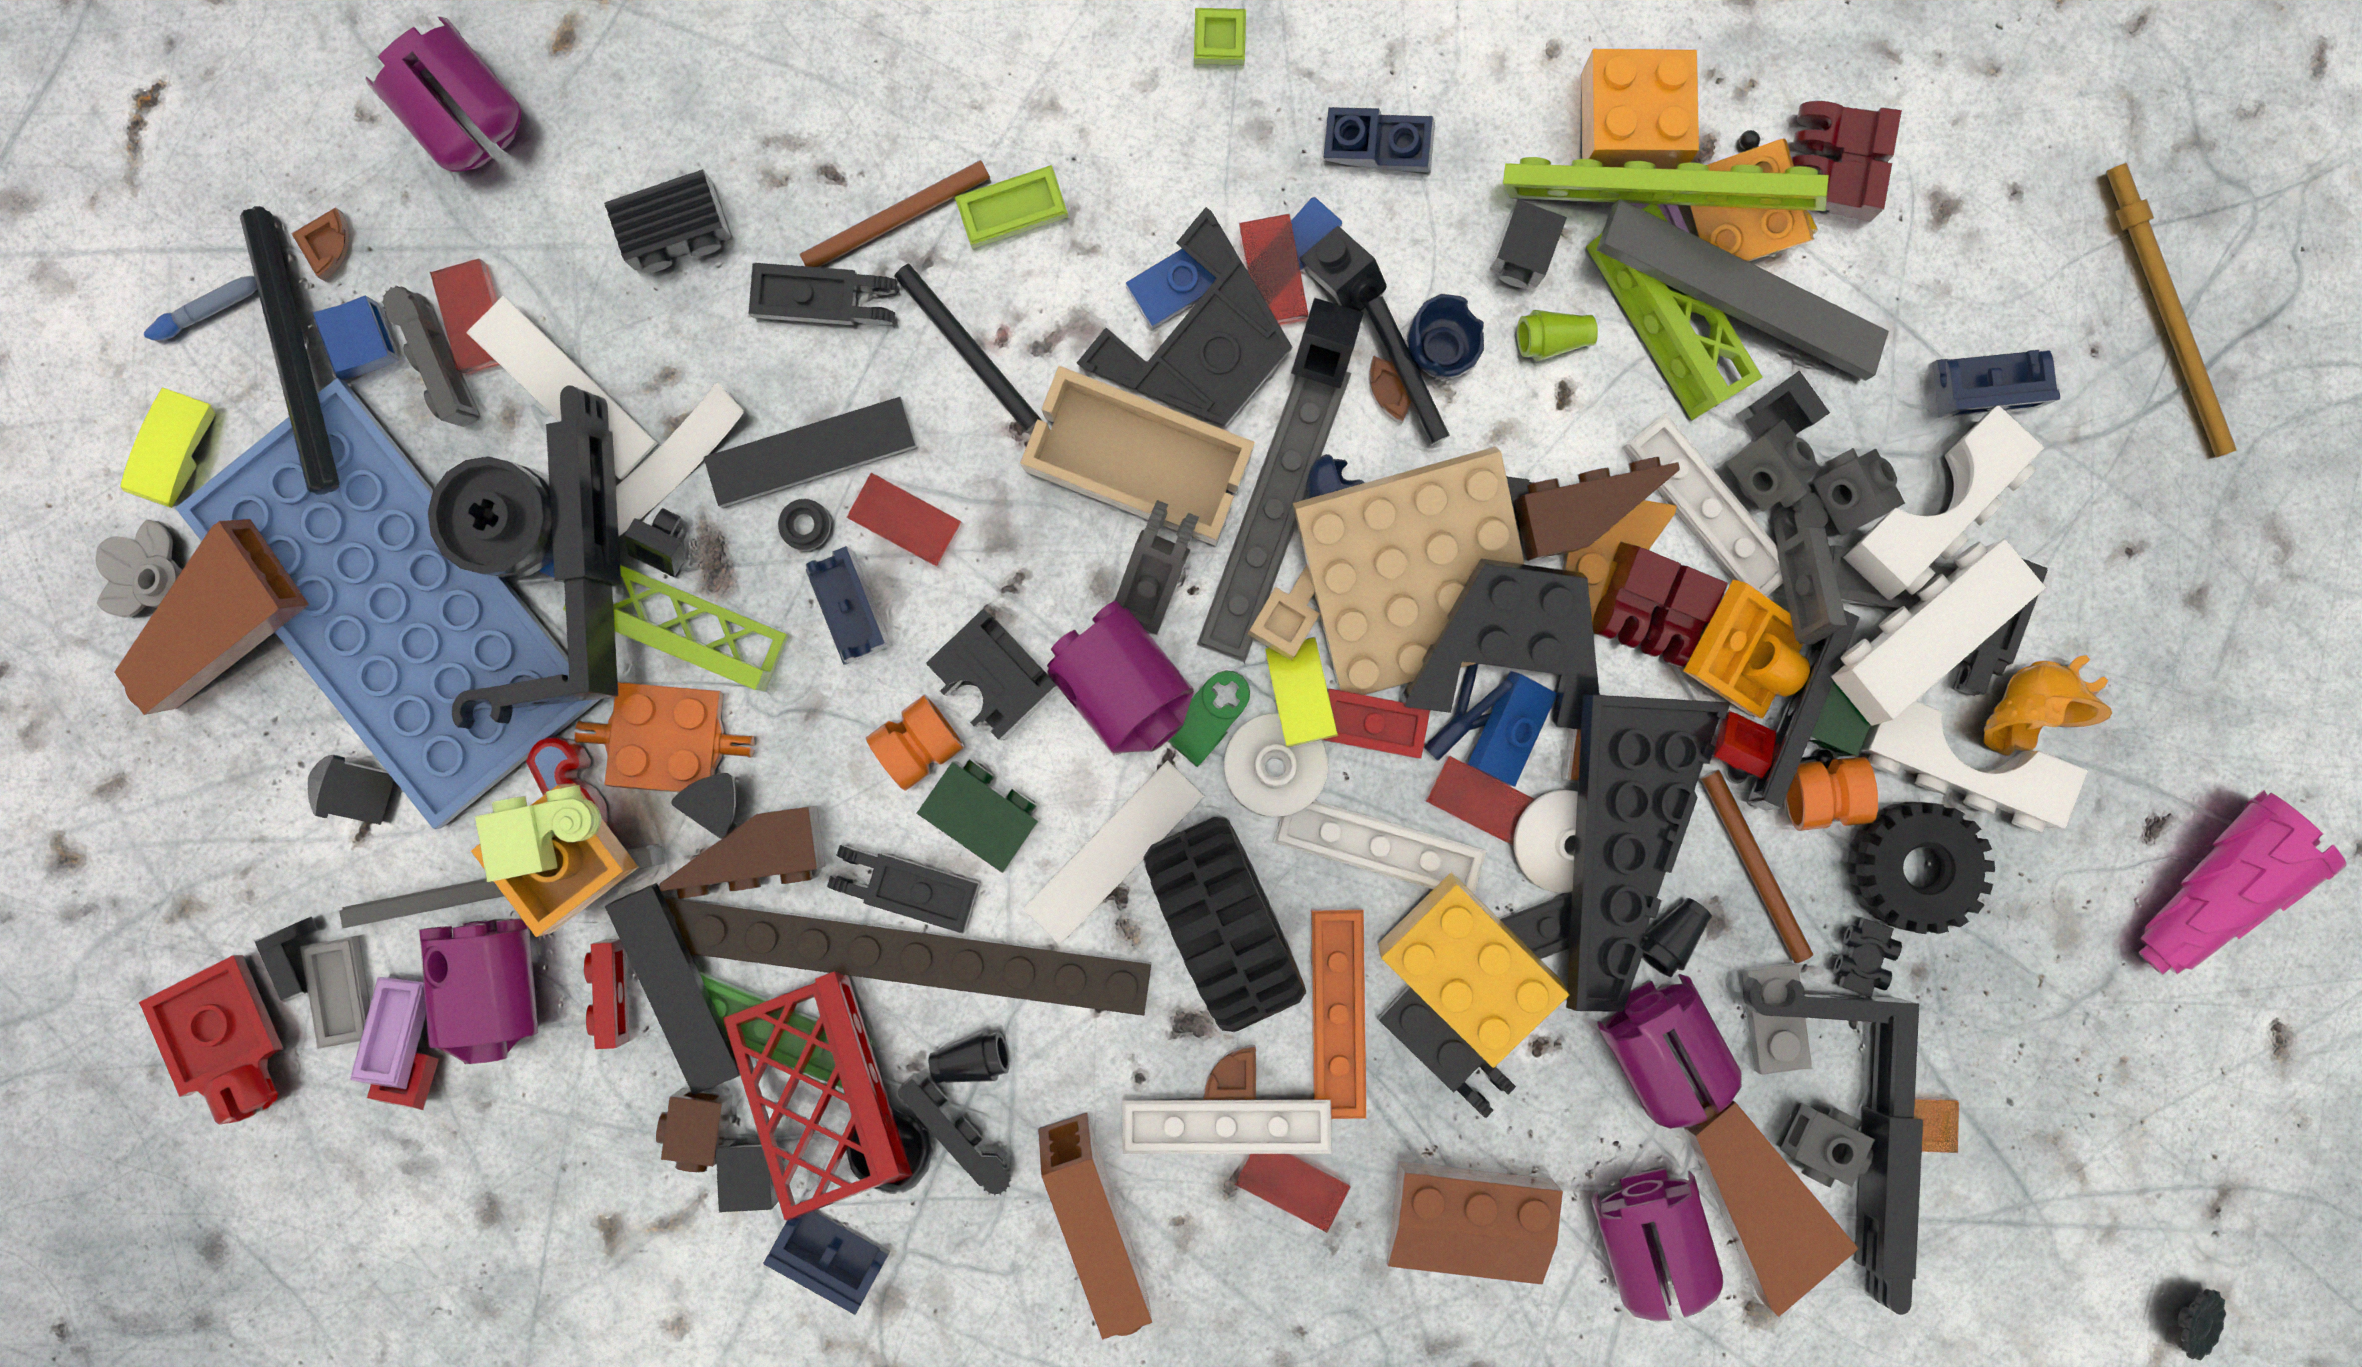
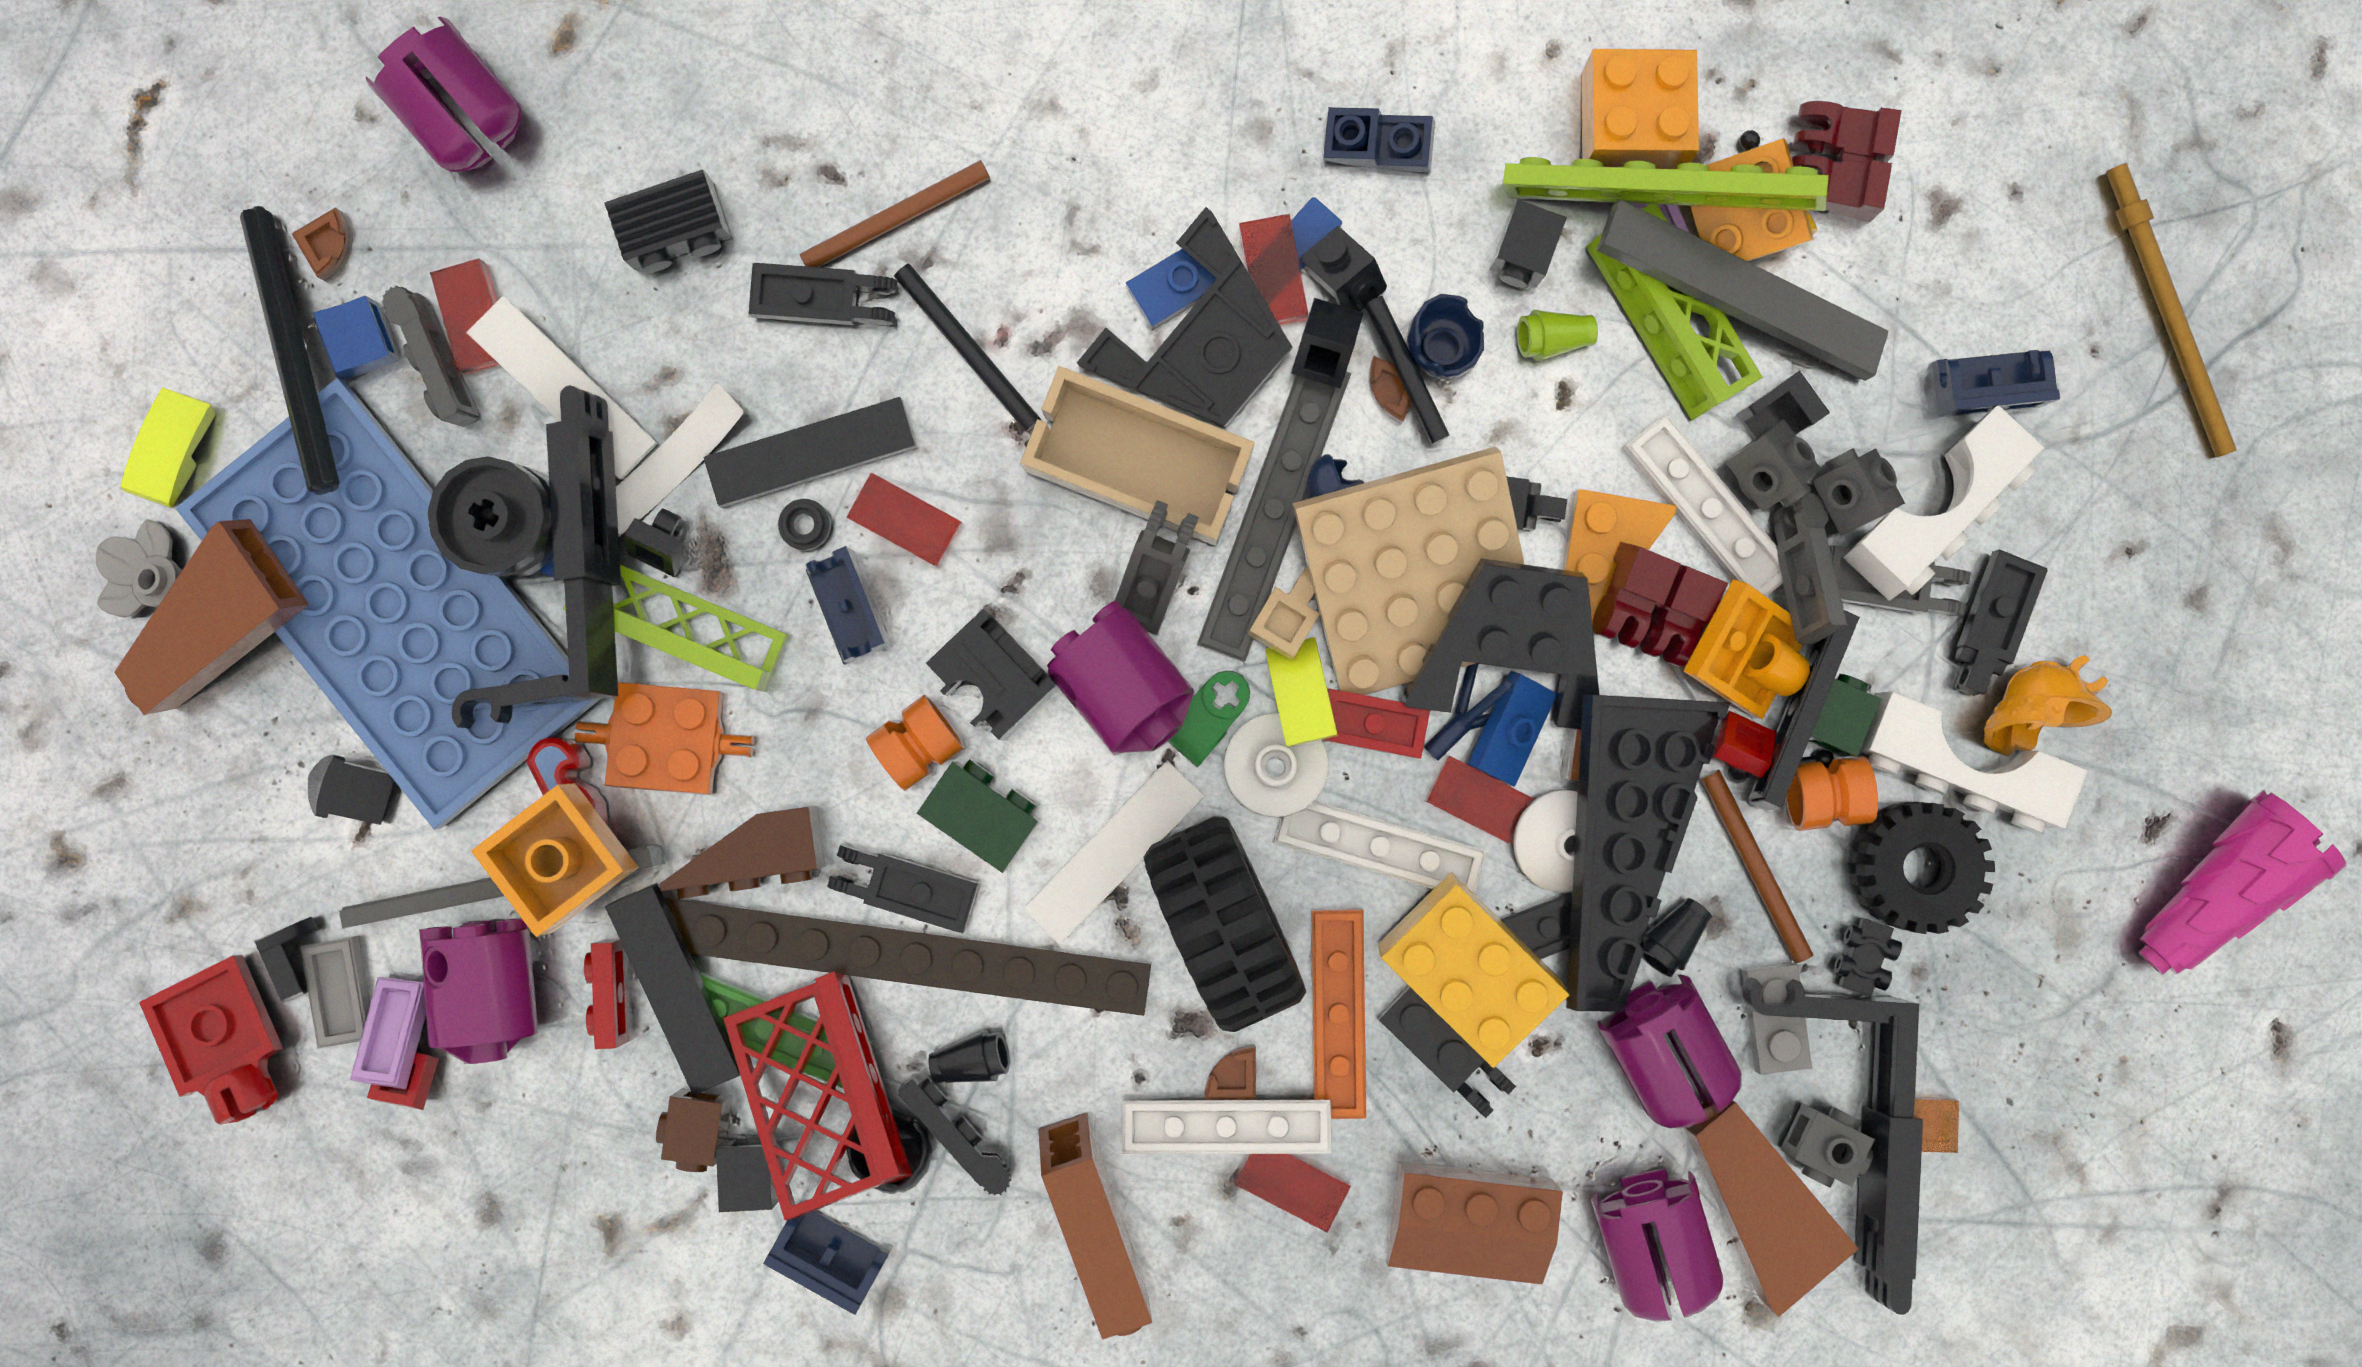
(170, 324): sand blue piece -> none
(519, 836): yellowish green brick -> none
(710, 803): black tile -> none
(1011, 207): lime tile -> none
(1220, 36): lime tile -> none
(1576, 515): reddish brown slope -> none
(1937, 631): white brick -> none
(2202, 1324): black piece -> none

